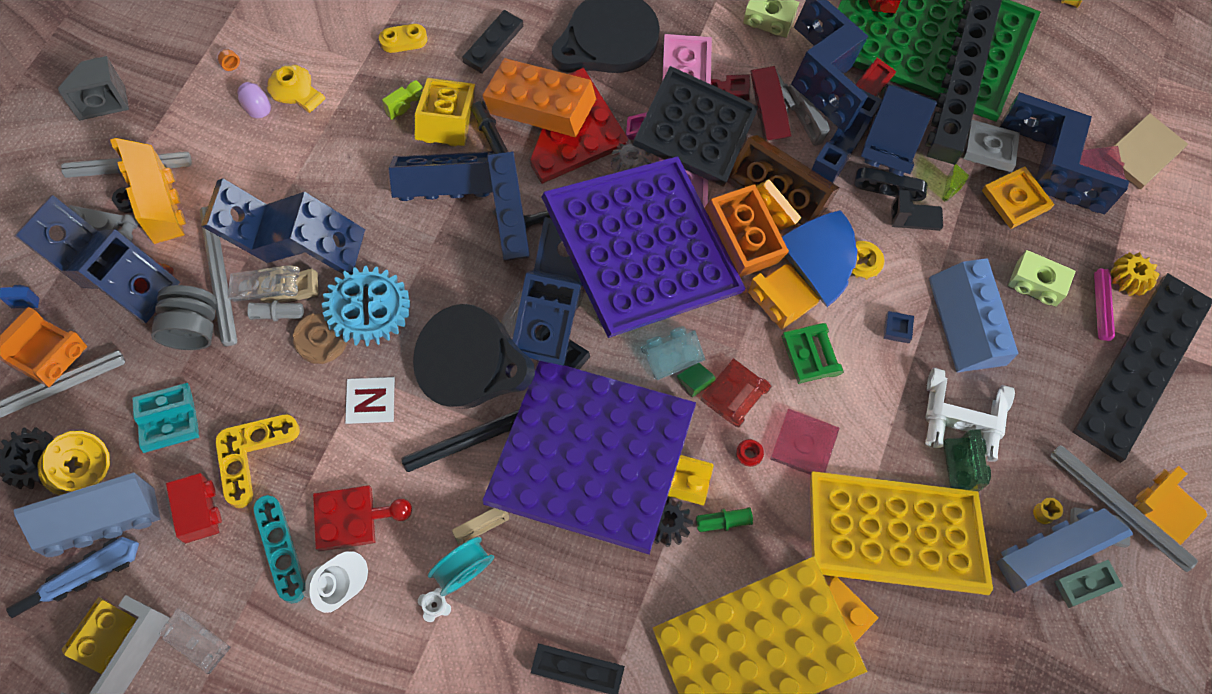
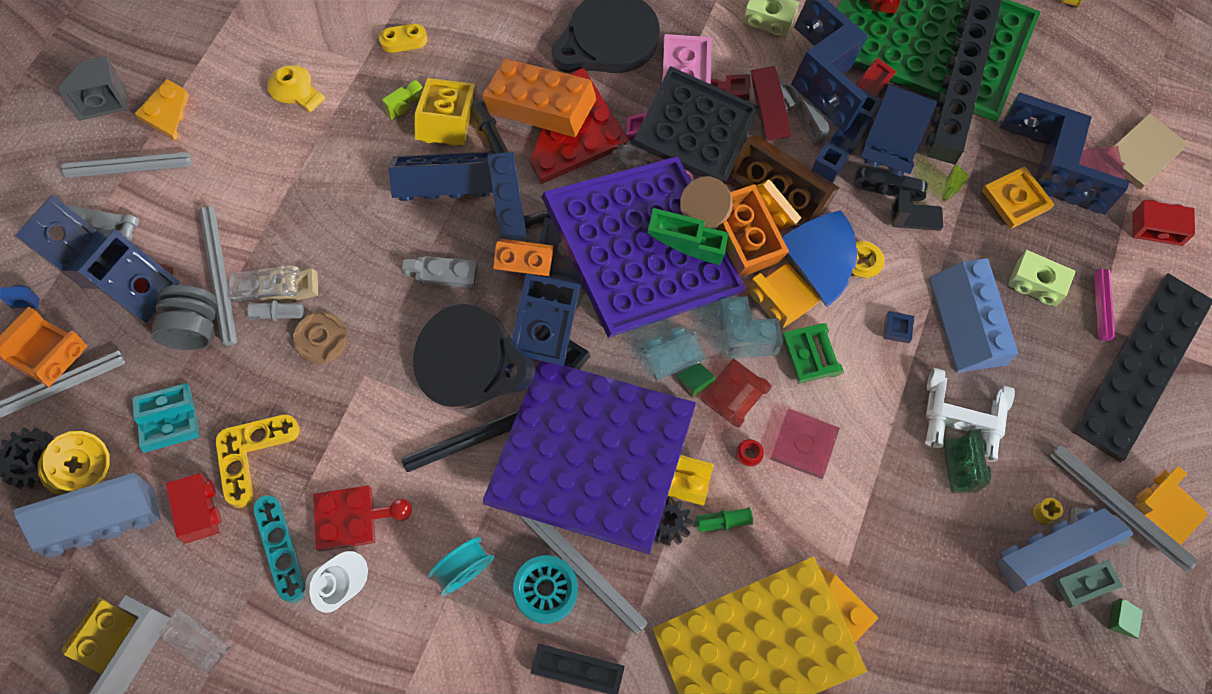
(94, 567): medium blue sword -> none
(118, 196): black bush -> none
(150, 190): light orange wedge -> none
(164, 108): none -> light orange wing
(228, 60): orange hinge -> none
(253, 100): lavender piece -> none
(283, 227): dark blue bracket -> none
(370, 400): white sticker -> none
(392, 304): medium azure gear -> none
(426, 602): white plate -> none
(442, 271): none -> light grey hinge
(479, 525): tan tile -> none
(493, 41): black plate -> none
(523, 257): none -> orange panel
(537, 564): none -> teal wheel
(588, 574): none -> light grey axle
(688, 235): none -> green slope
(707, 200): none -> medium nougat tile
(745, 336): none -> clear light blue brick
(899, 533): yellow plate -> none
(991, 146): light grey plate -> none
(1125, 618): none -> slope
(1134, 274): yellow gear -> none
(1163, 222): none -> red brick

